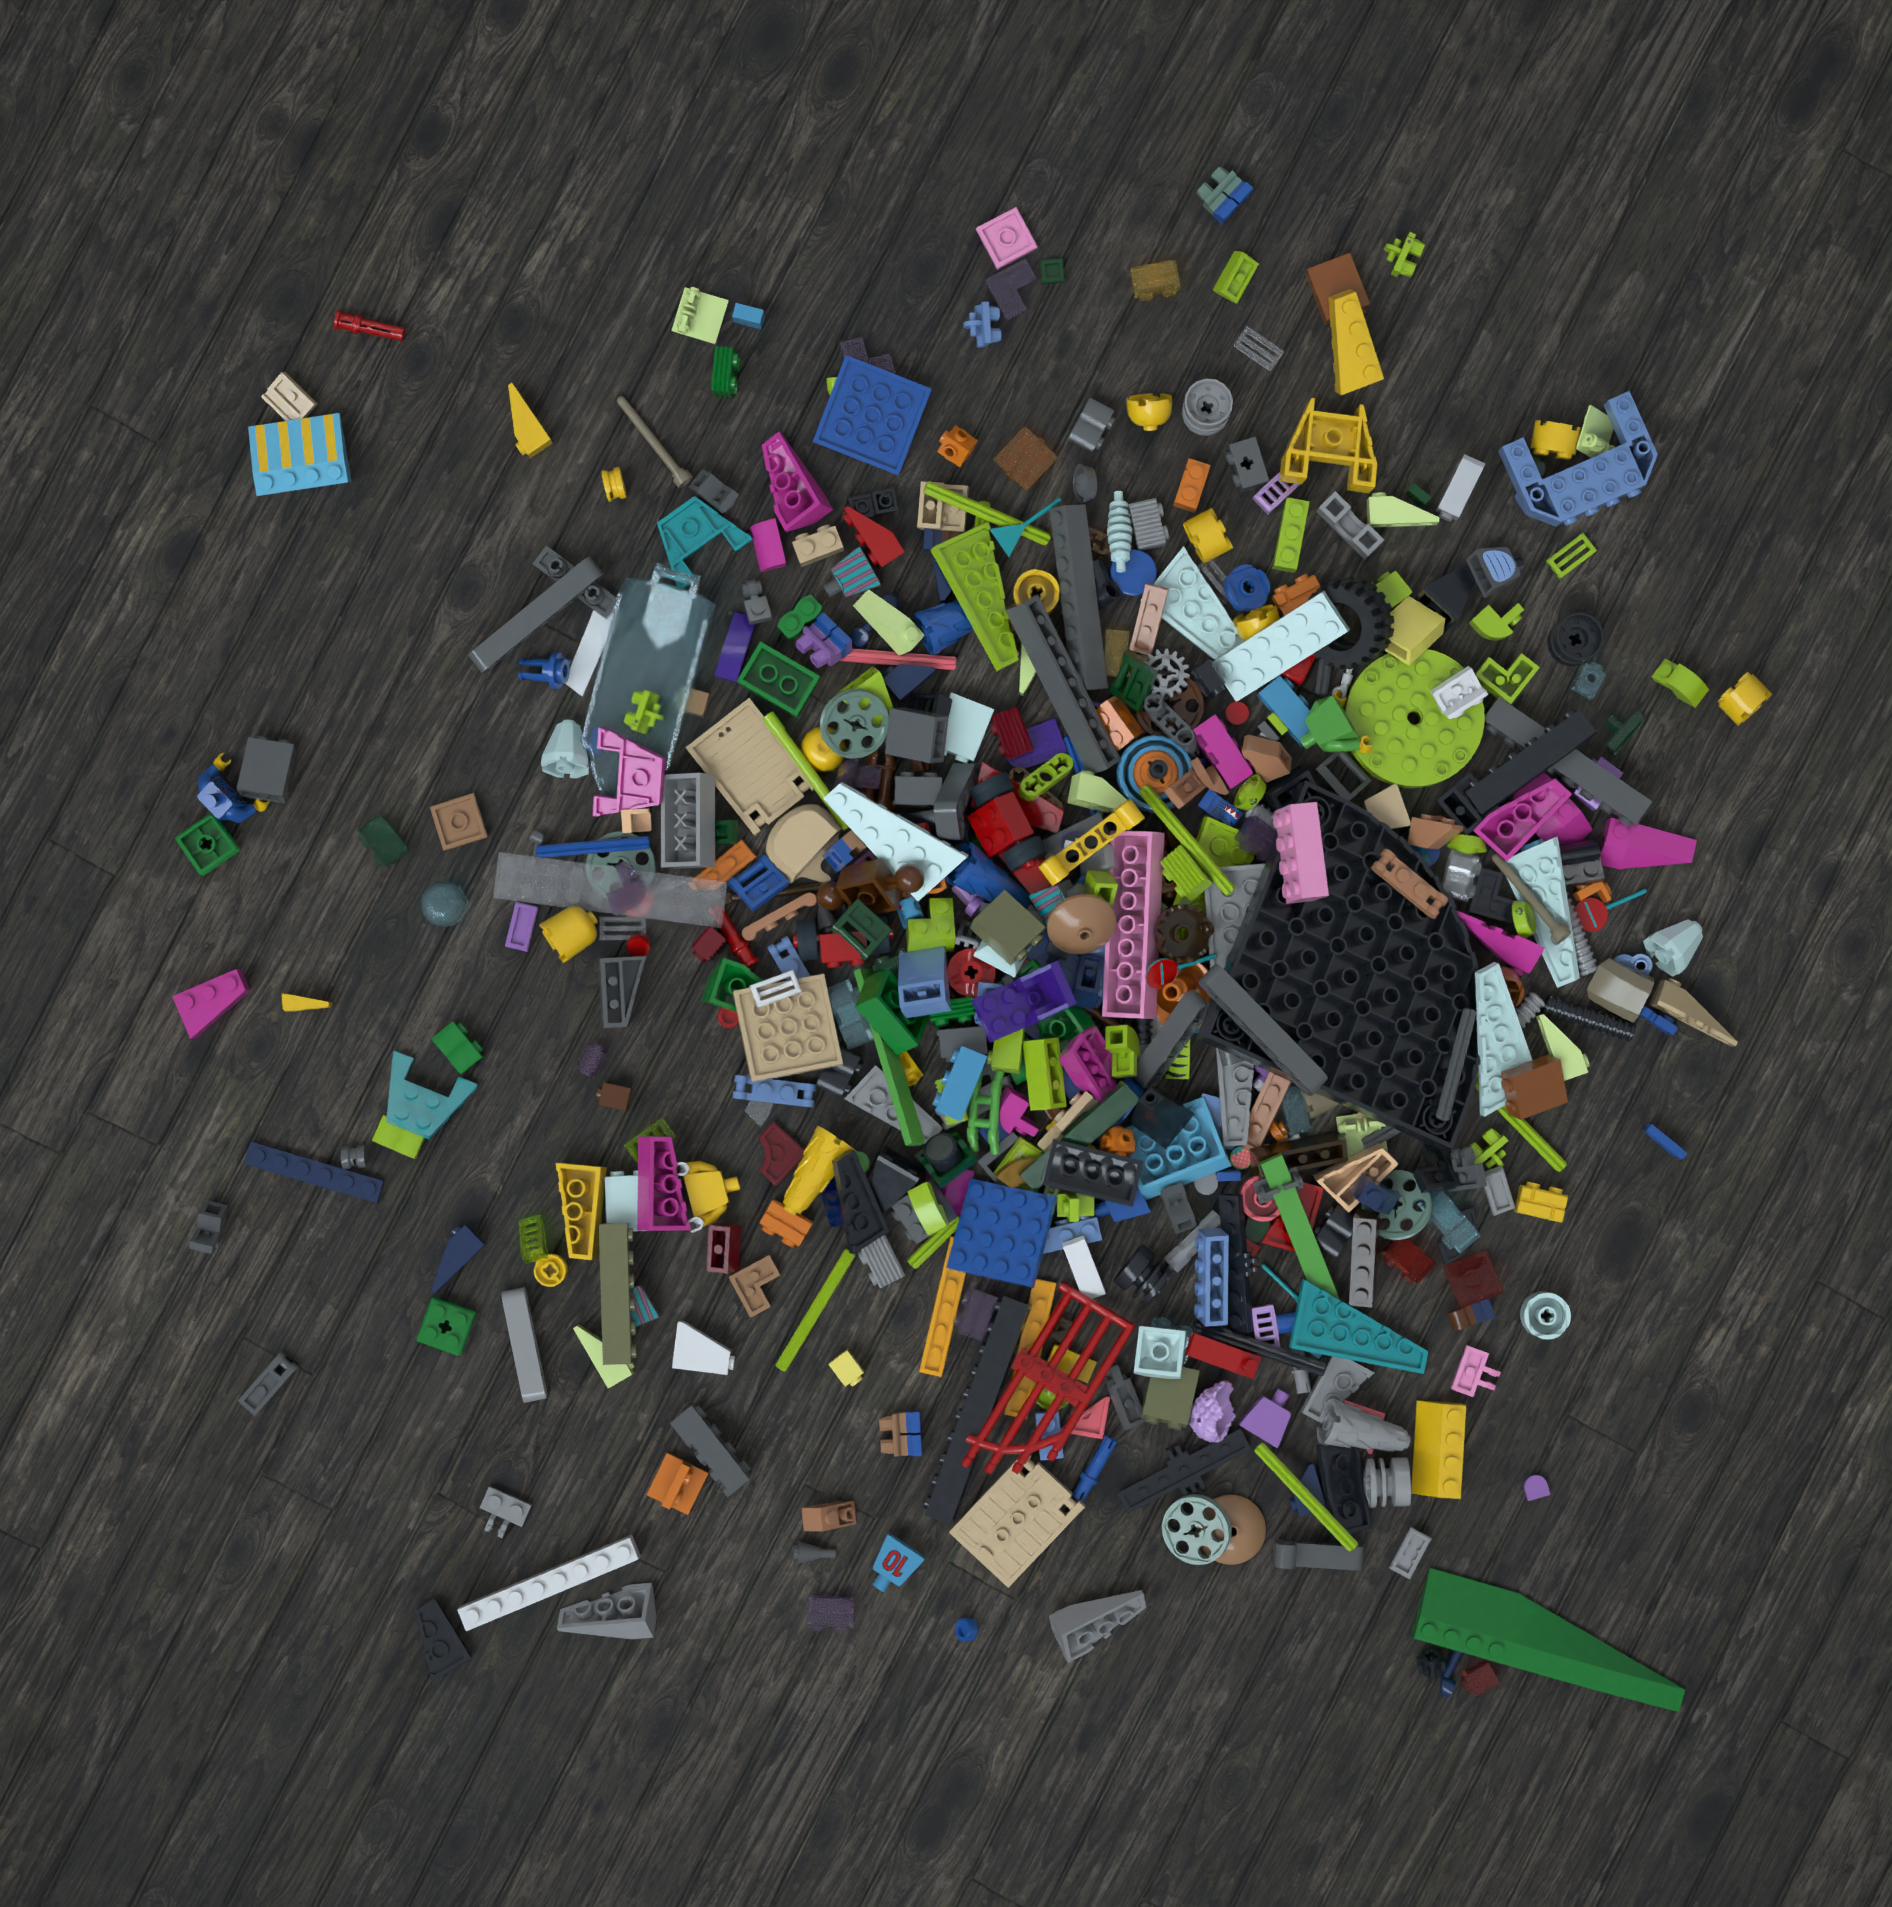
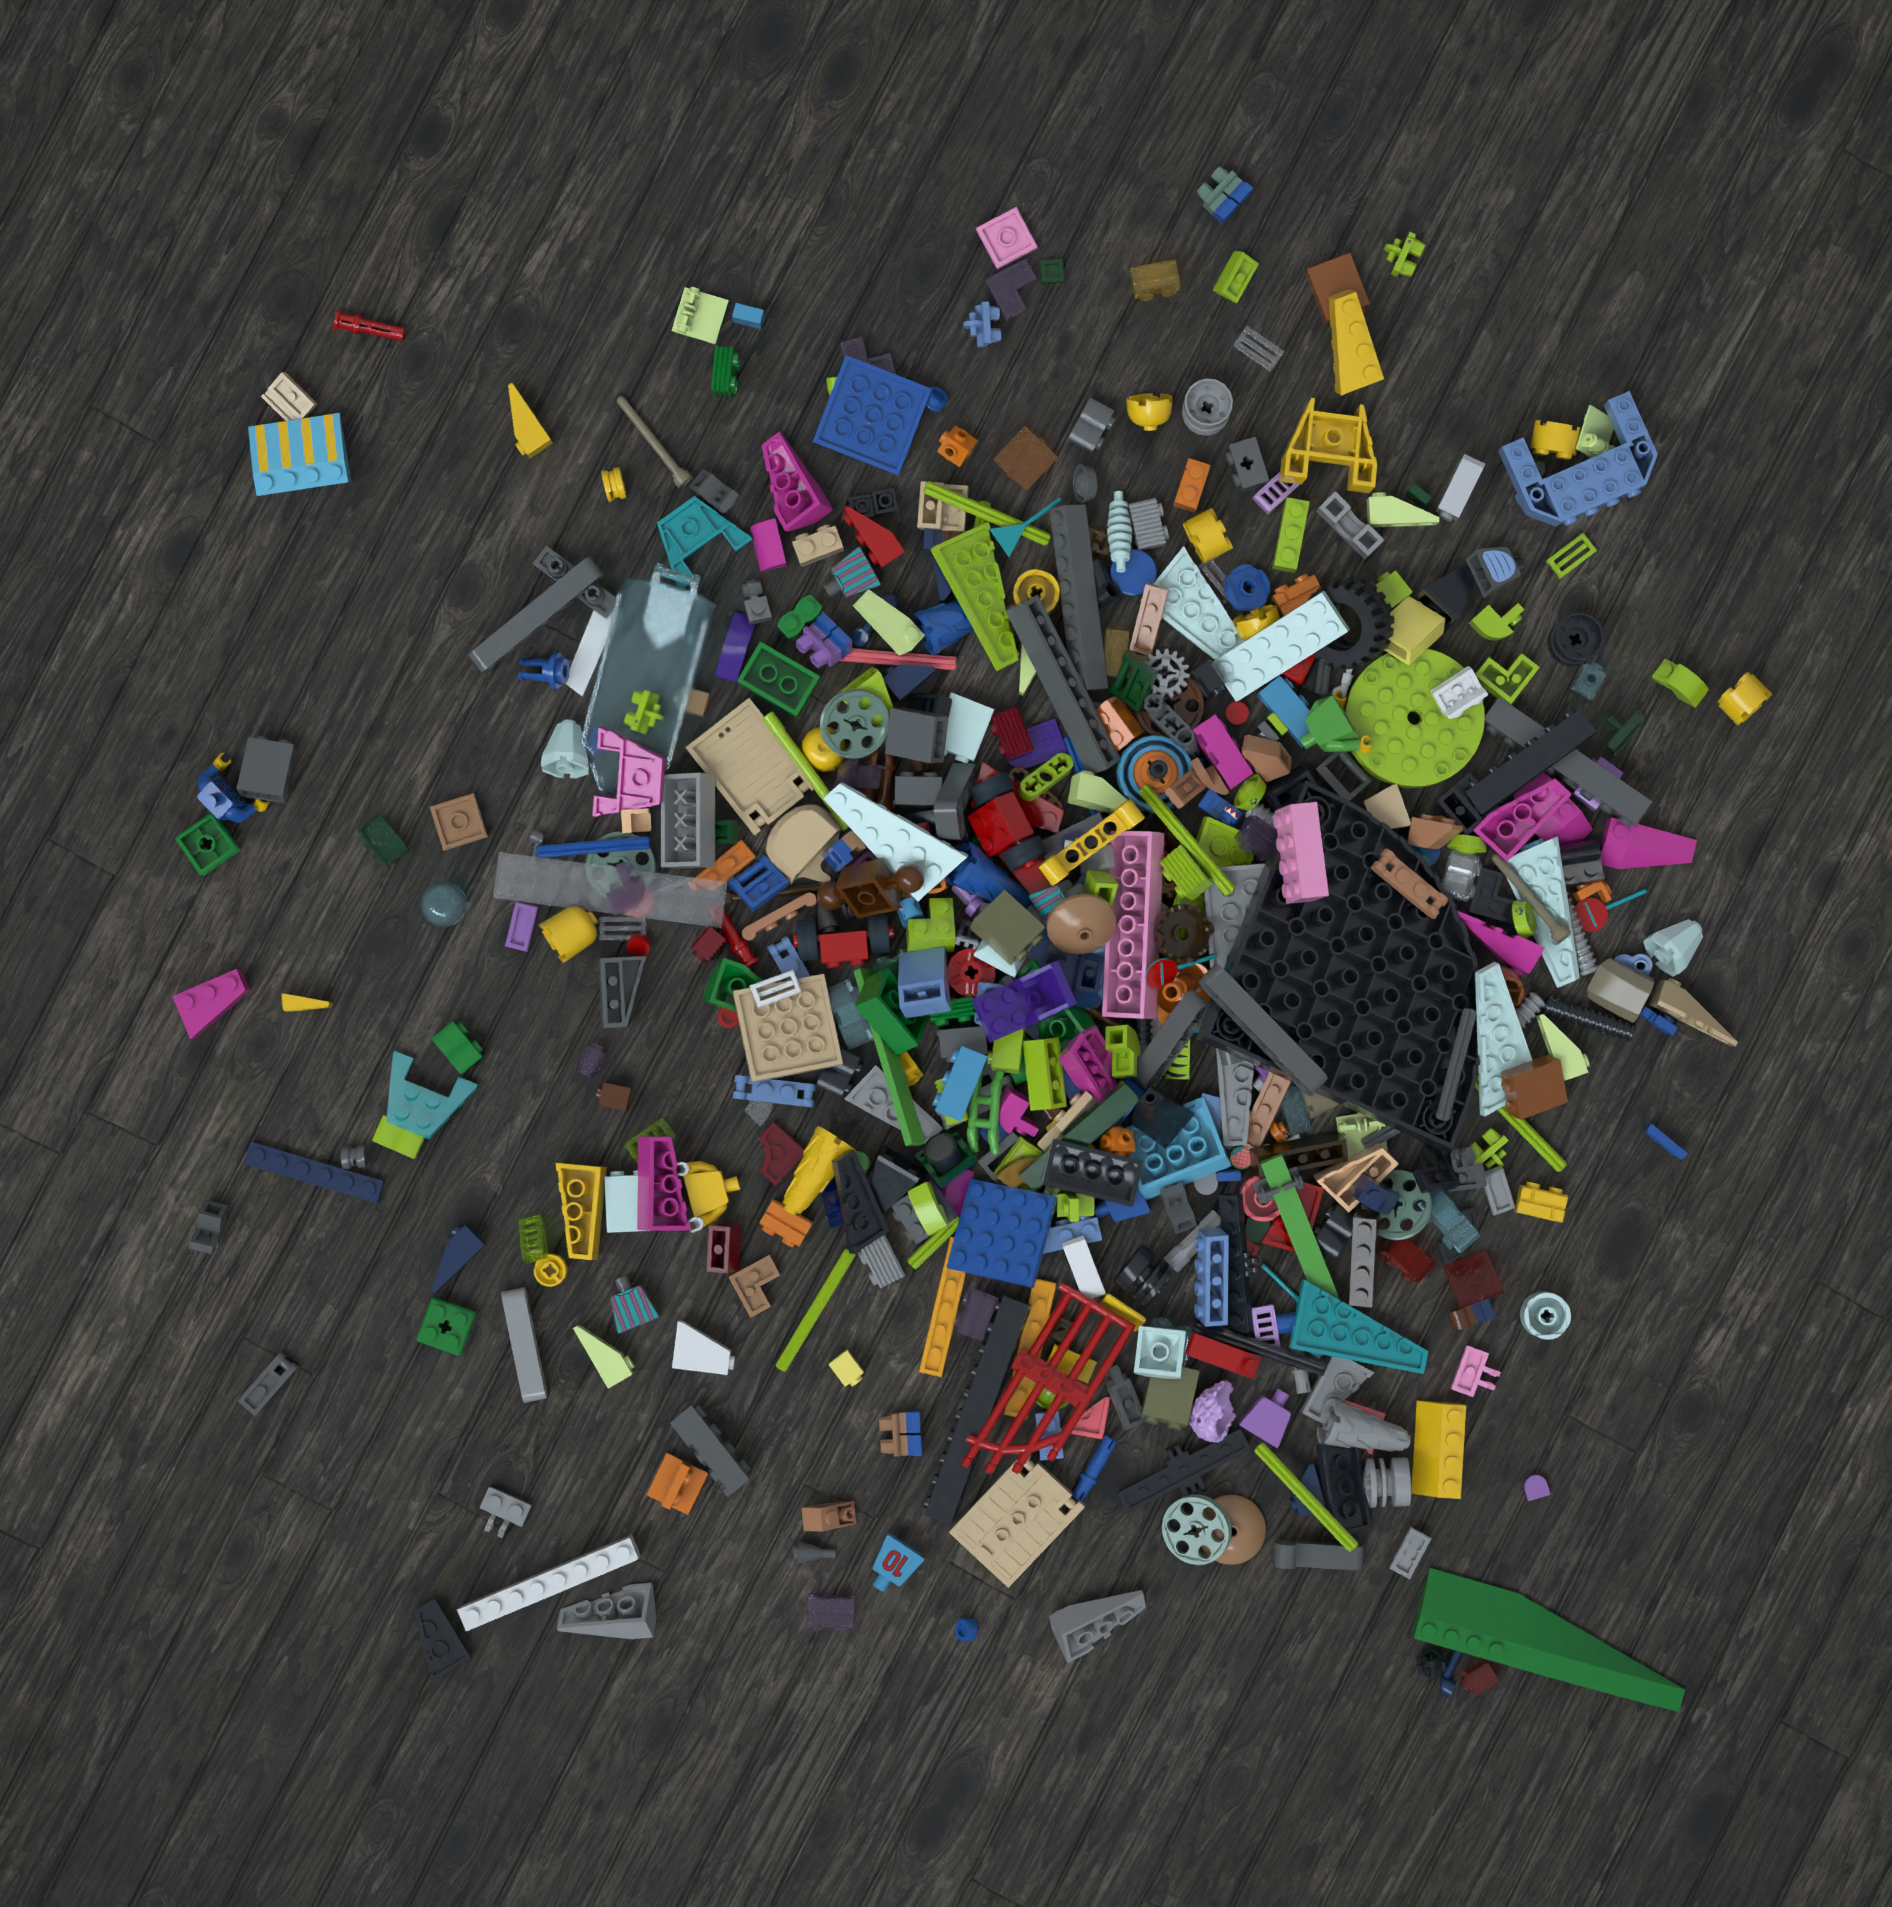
(616, 1293): olive brick -> none
(867, 924): dark green plate -> none
(936, 399): none -> blue tile
(1123, 1310): none -> yellow slope

